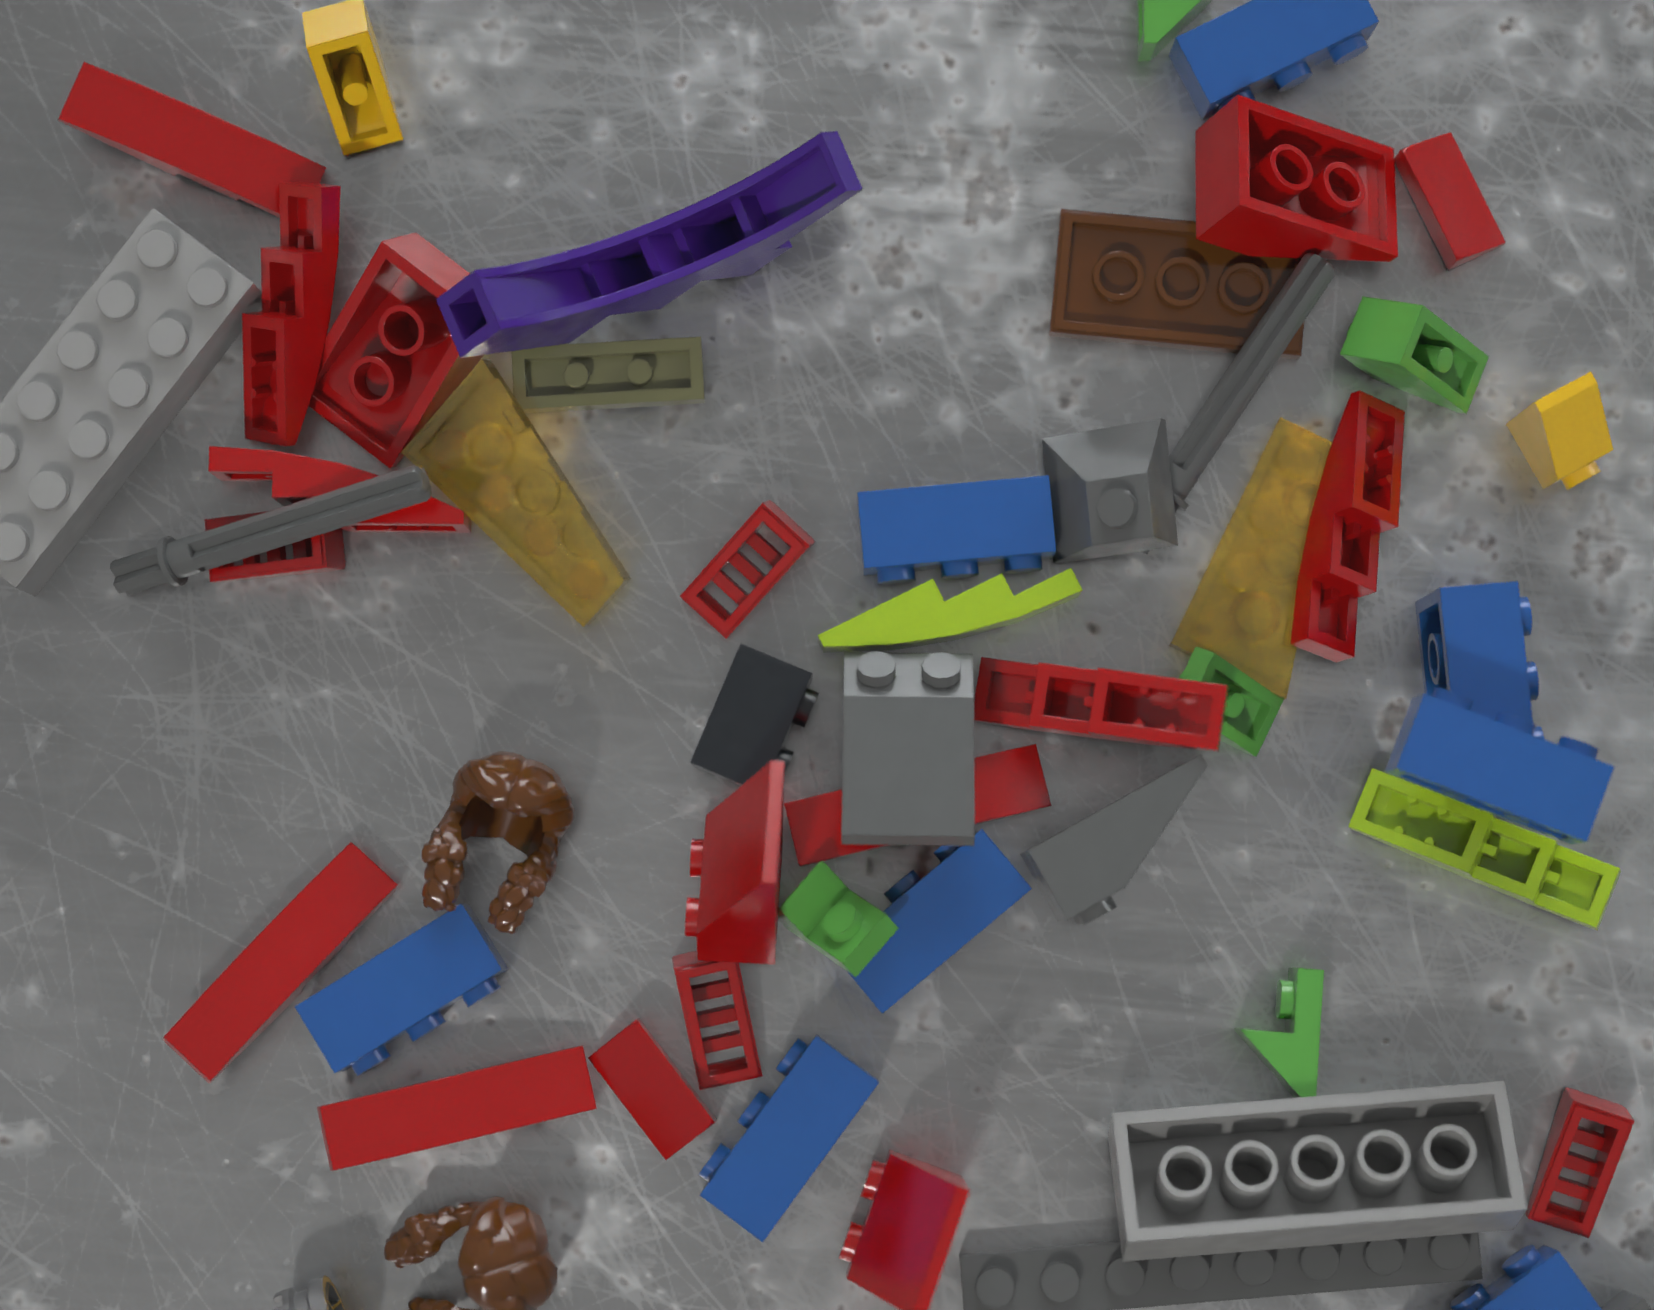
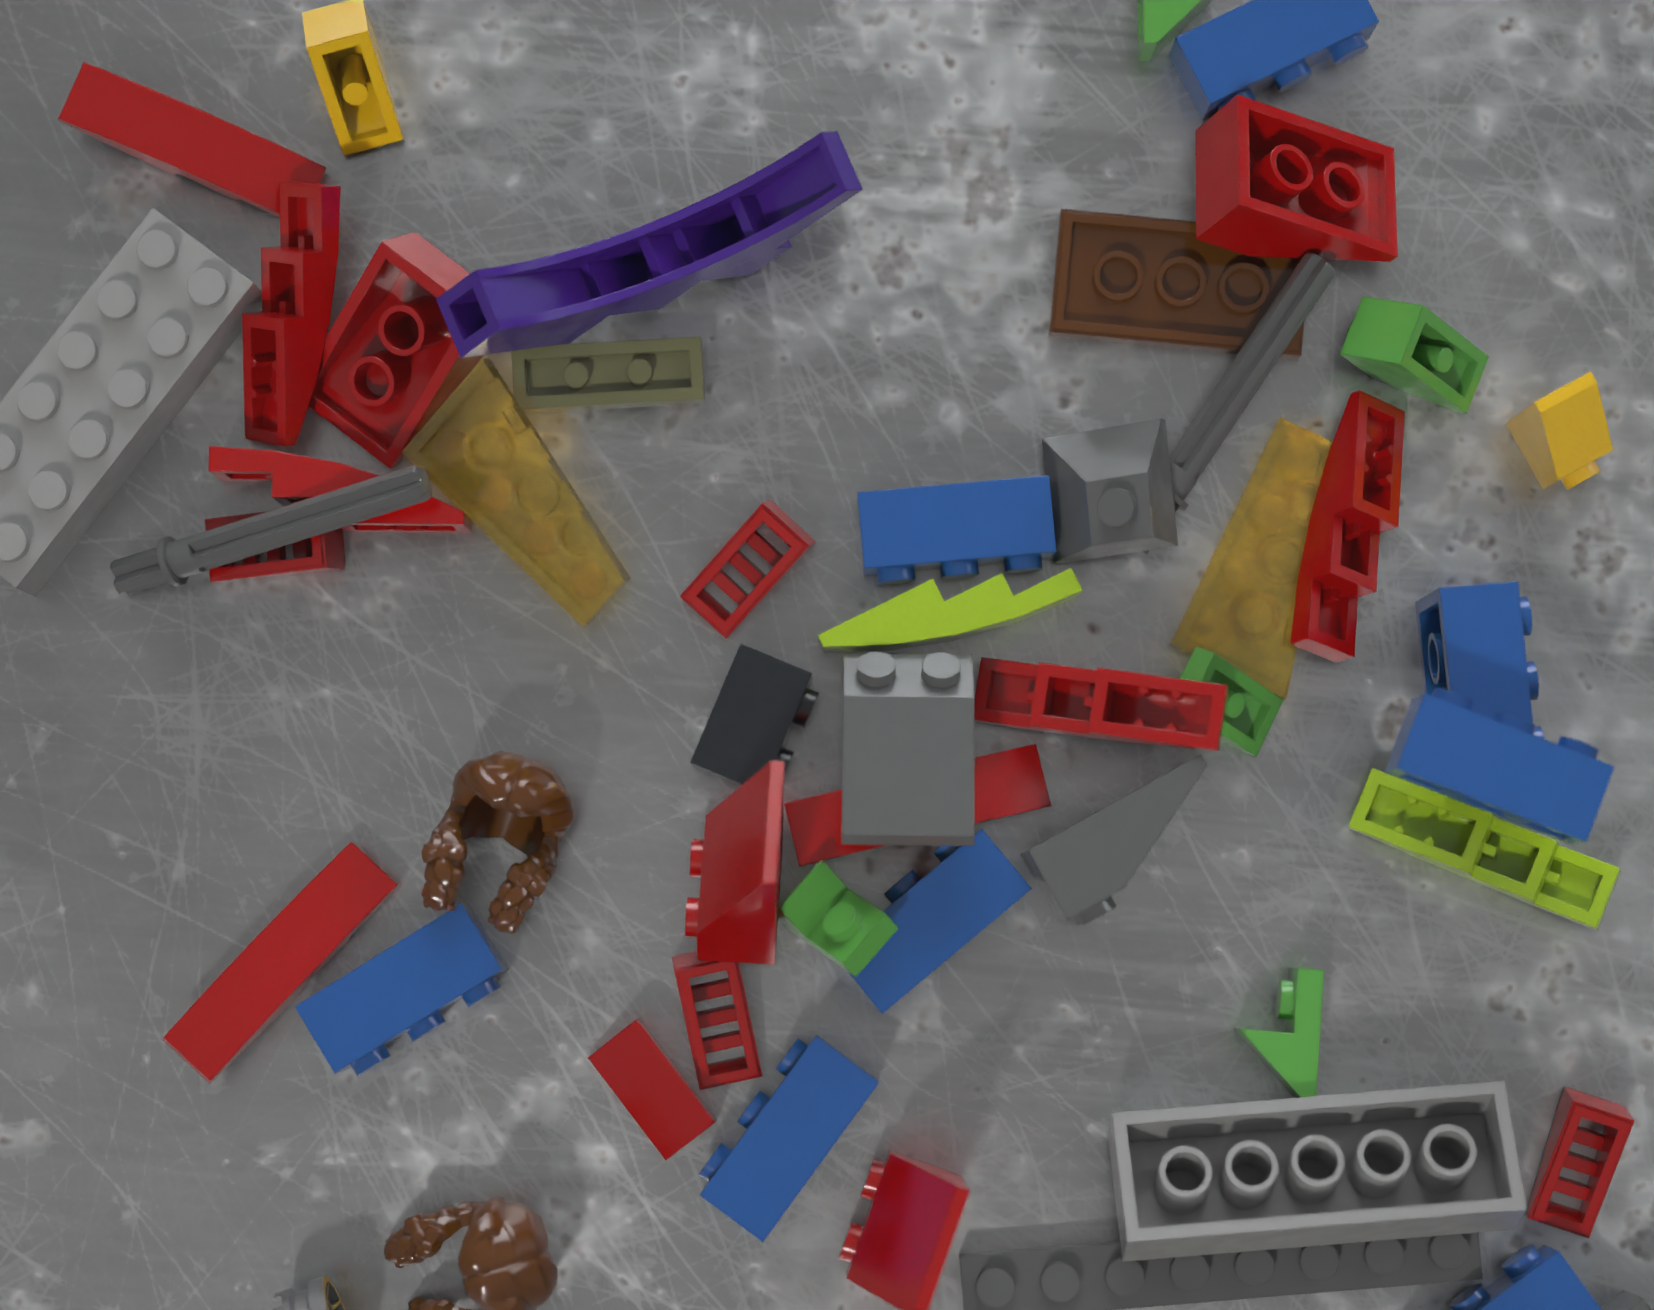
(456, 1108): red slope -> none
(1448, 200): red slope -> none

